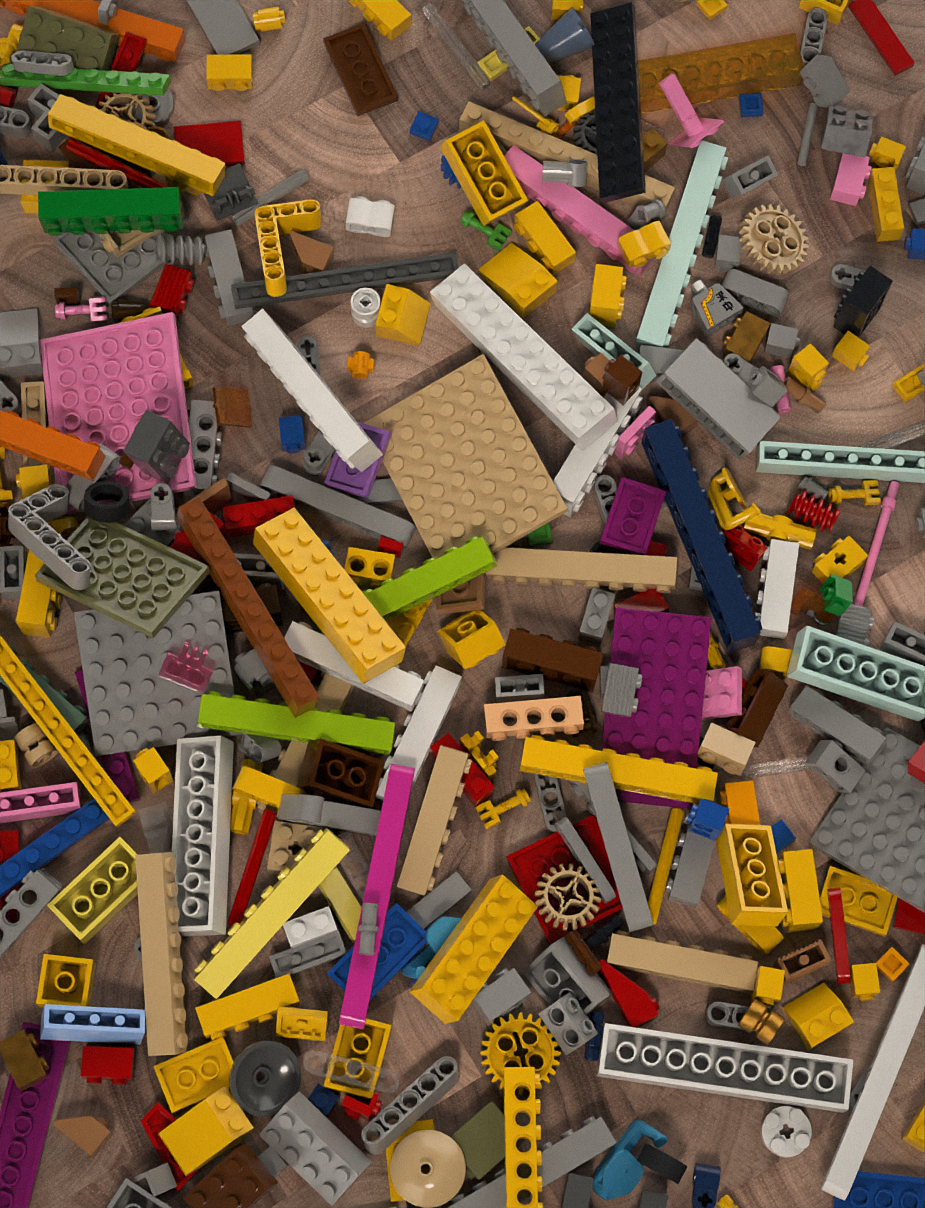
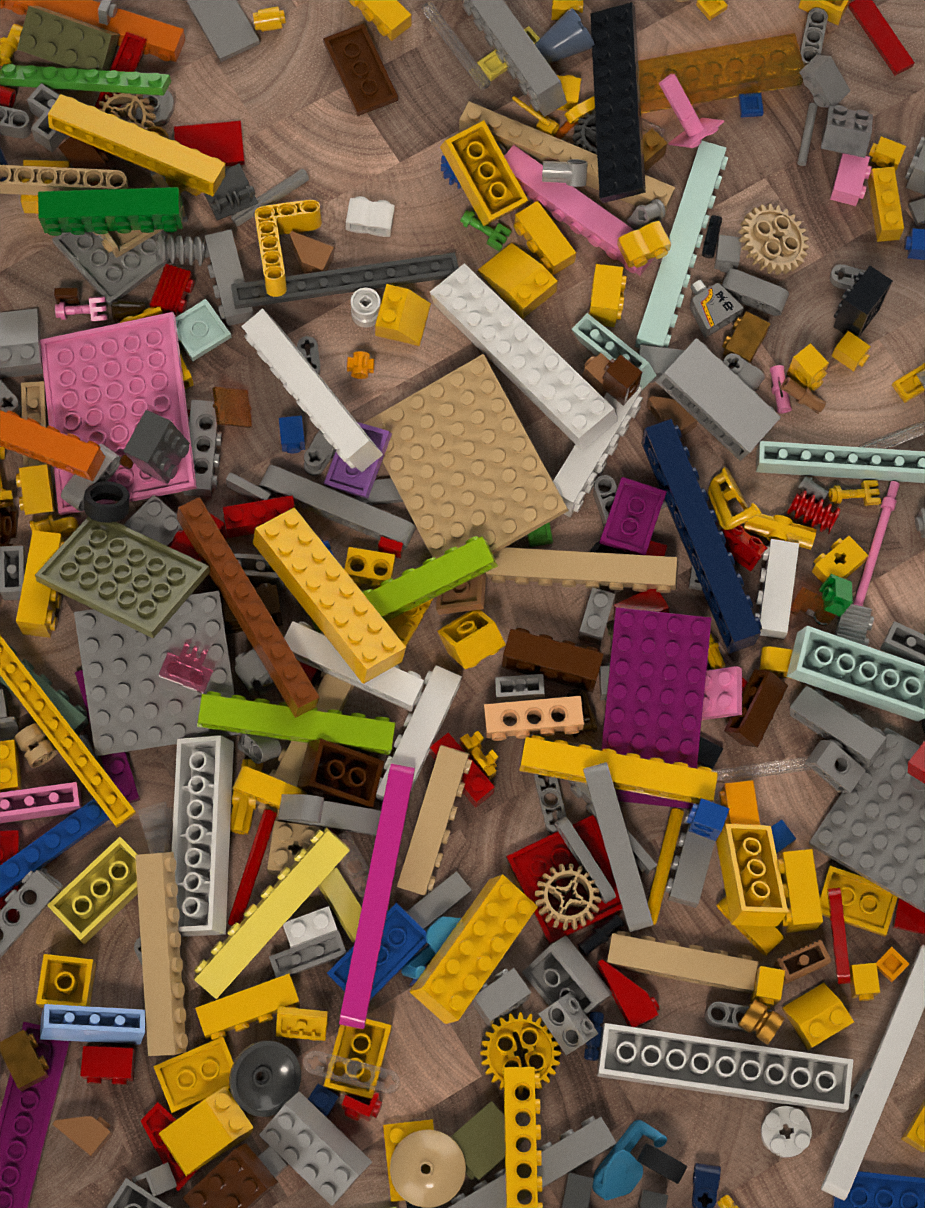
(29, 525): light grey beam -> none
(54, 63): light grey beam -> none
(111, 164): red axle -> none
(153, 769): yellow brick -> none
(162, 511): light grey piece -> none
(200, 330): none -> light aqua plate
(215, 496): medium nougat tile -> none
(229, 72): yellow brick -> none
(368, 929): light grey pin -> none
(407, 1116): light grey beam -> none
(424, 126): blue plate -> none
(493, 812): yellow hinge -> none
(583, 952): reddish brown axle -> none
(620, 690): light grey brick -> none
(634, 433): bright pink plate -> none
(725, 749): tan brick -> none
(750, 177): light grey brick -> none
(767, 386): light grey brick -> none
(782, 341): light grey brick -> none

